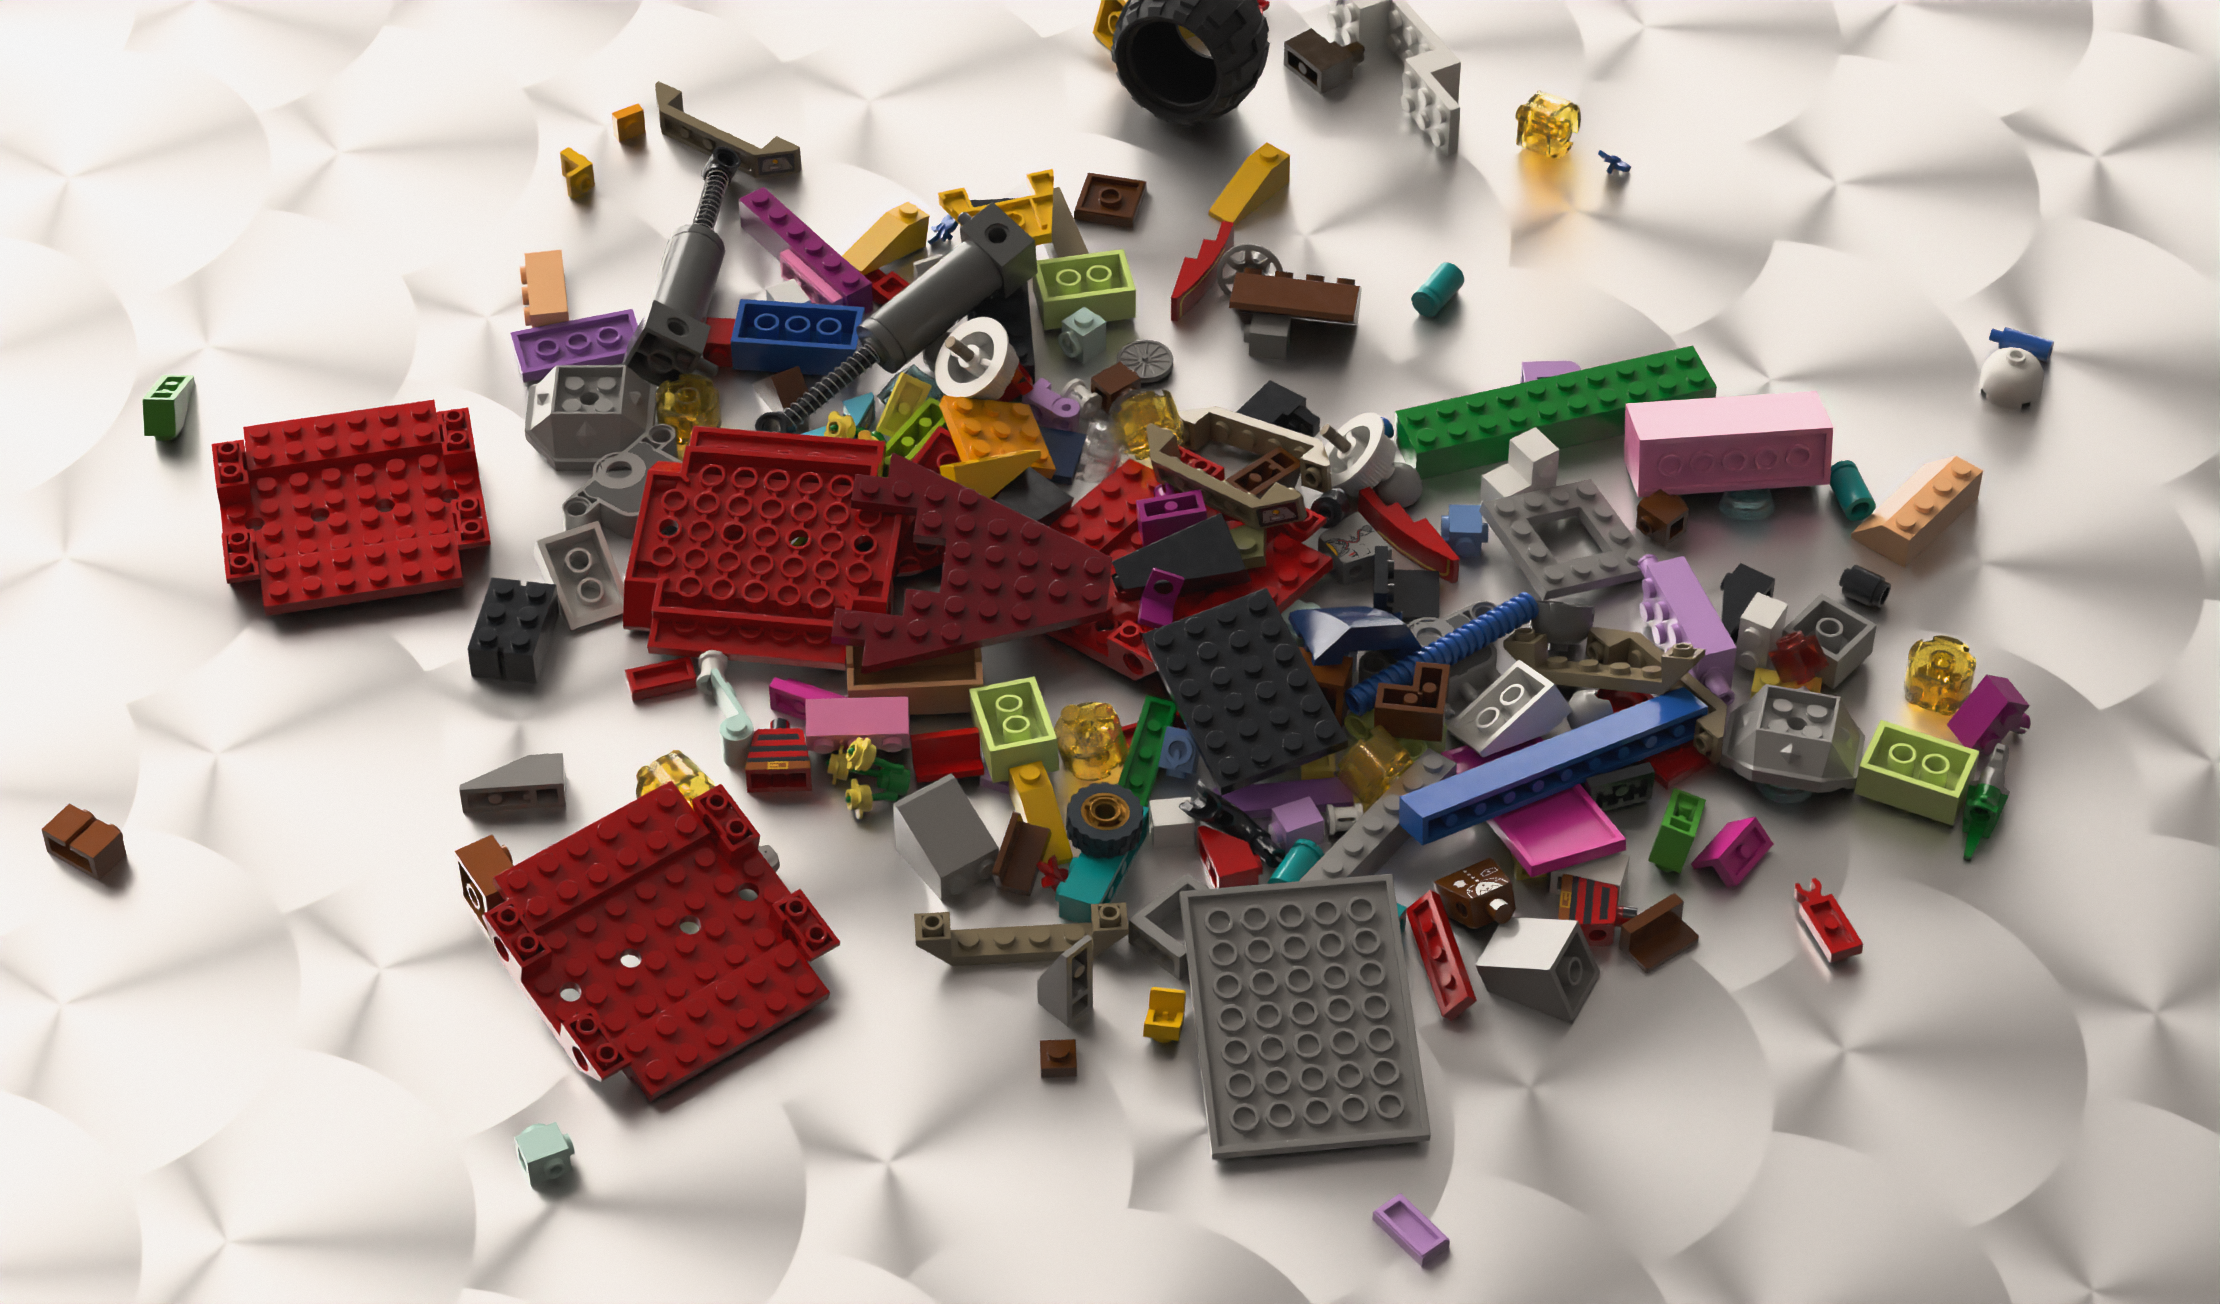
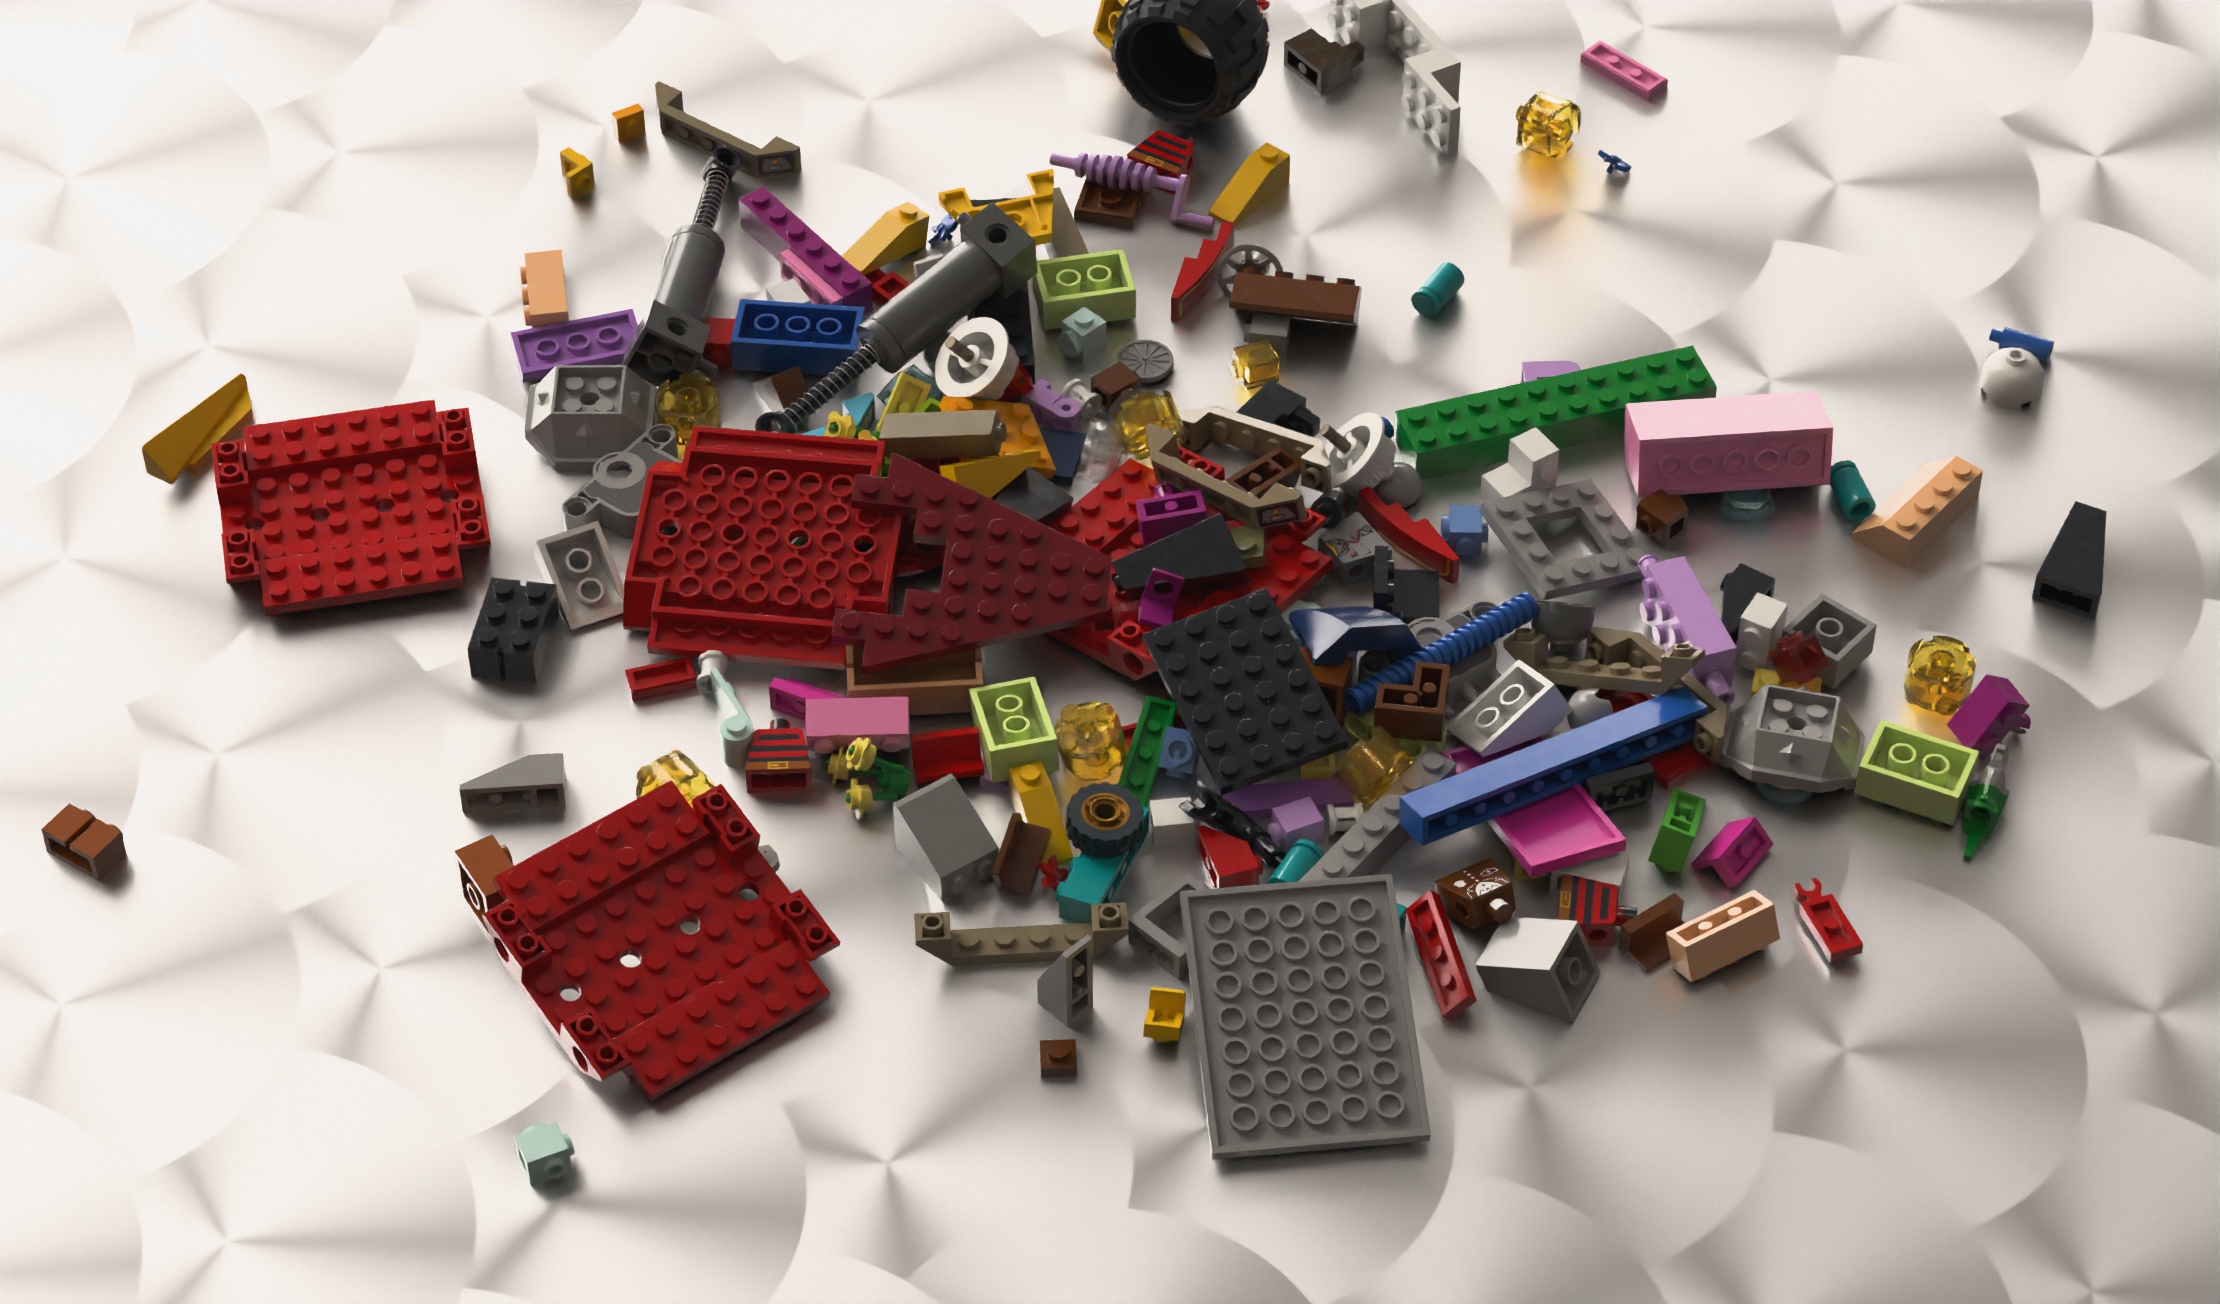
(167, 406): bright green slope -> none
(188, 440): none -> yellow wedge
(943, 434): none -> dark tan brick
(1125, 173): none -> lavender piece
(1167, 154): none -> torso
(1254, 364): none -> clear yellow brick
(1411, 1229): lavender tile -> none
(1624, 70): none -> bright pink tile
(1723, 936): none -> light nougat brick
(1864, 586): black brick -> none
(2074, 565): none -> black slope

